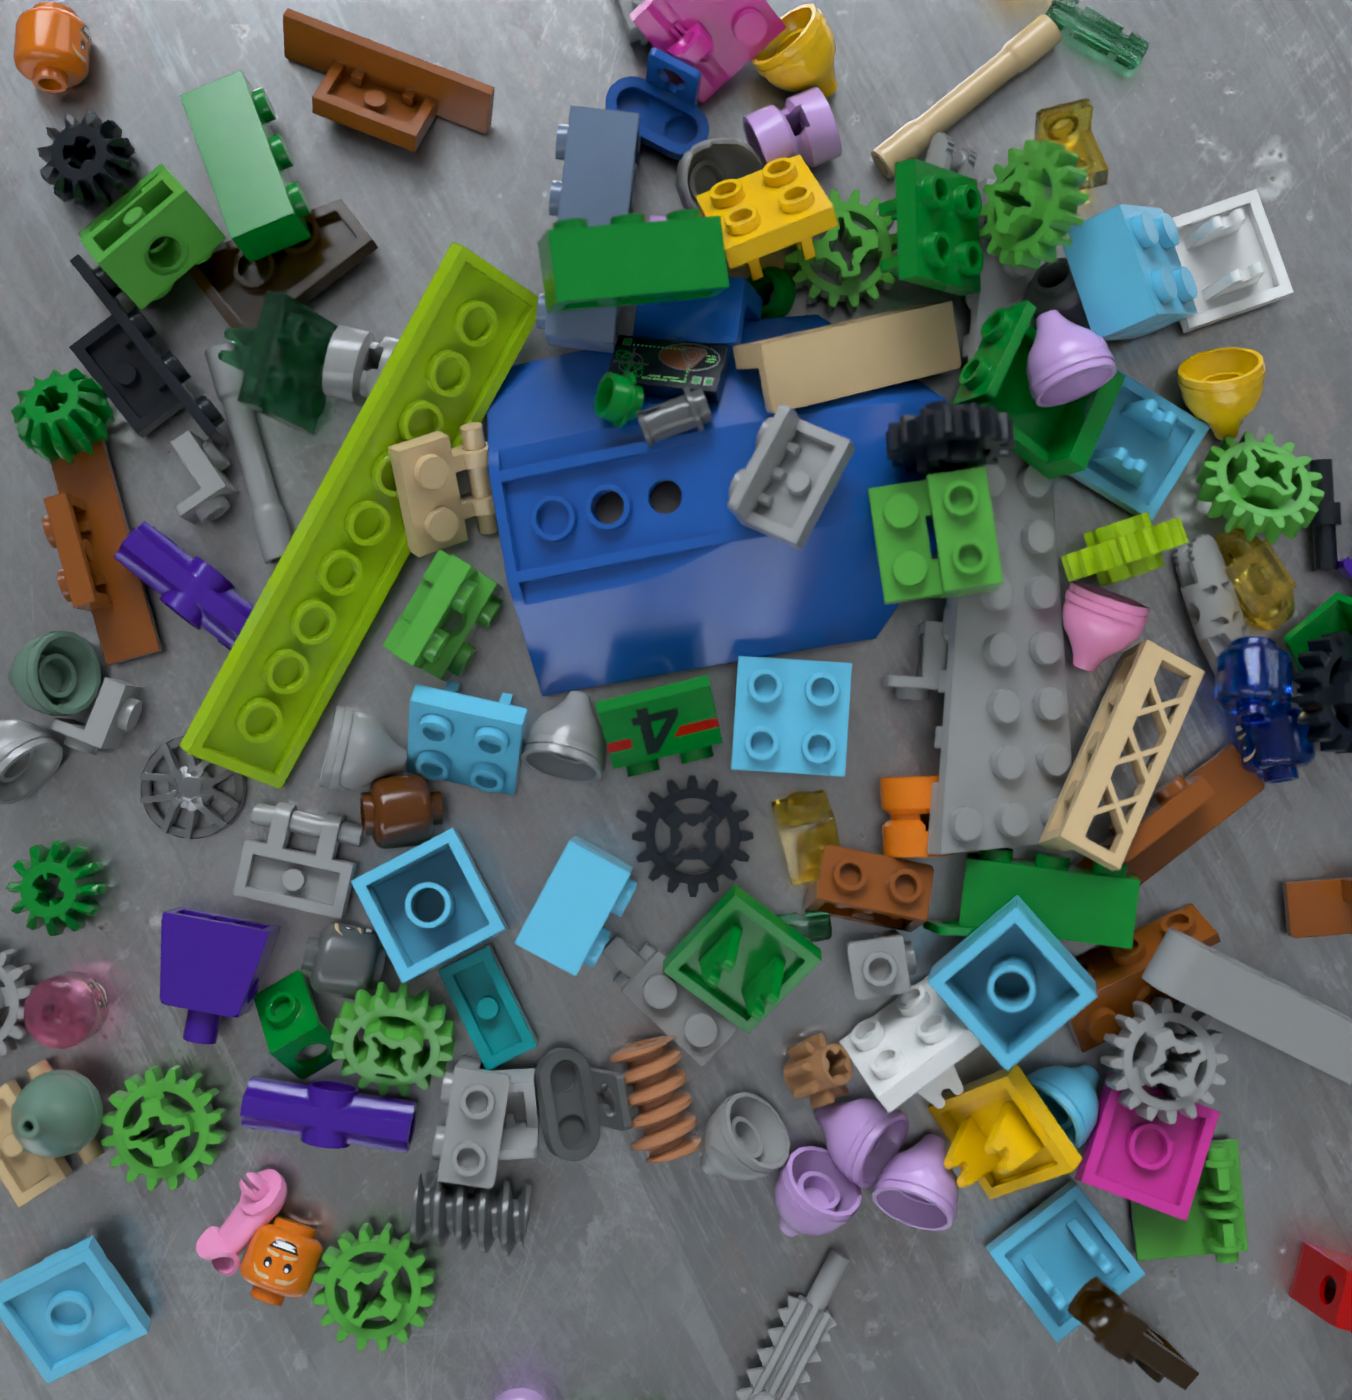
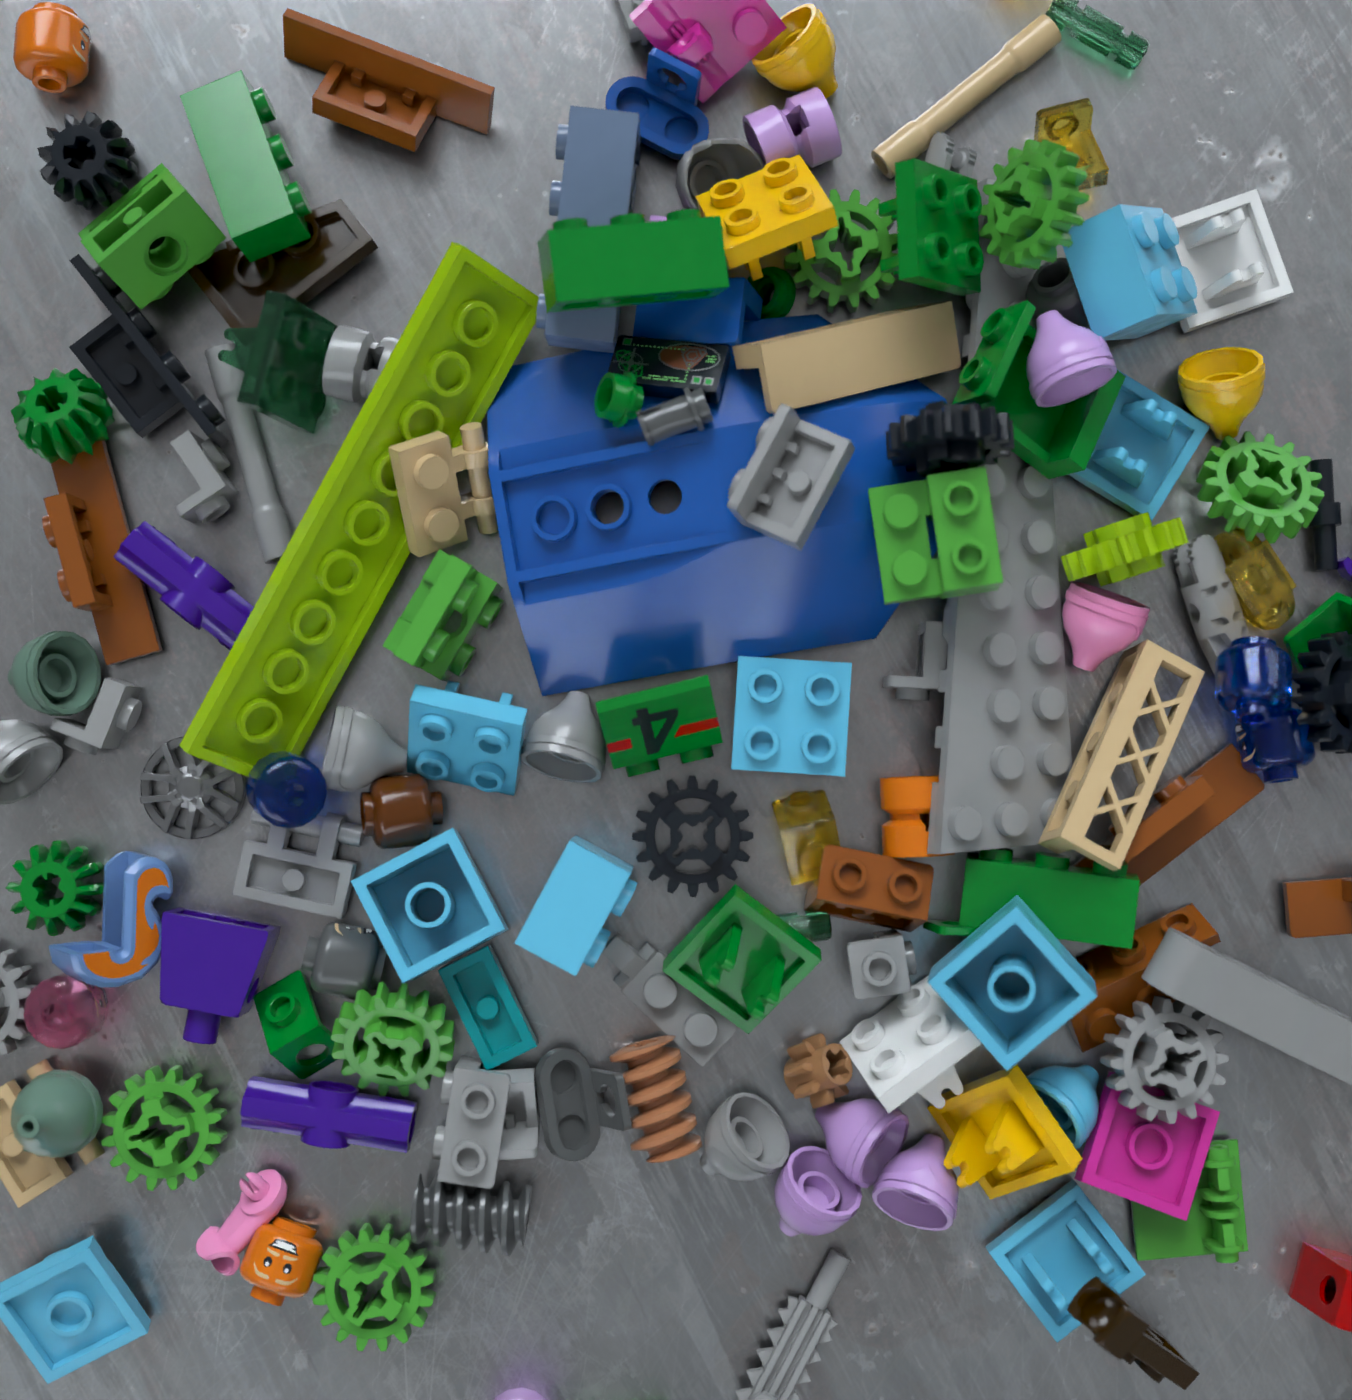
(129, 924): none -> medium blue animal
(280, 772): none -> clear blue head

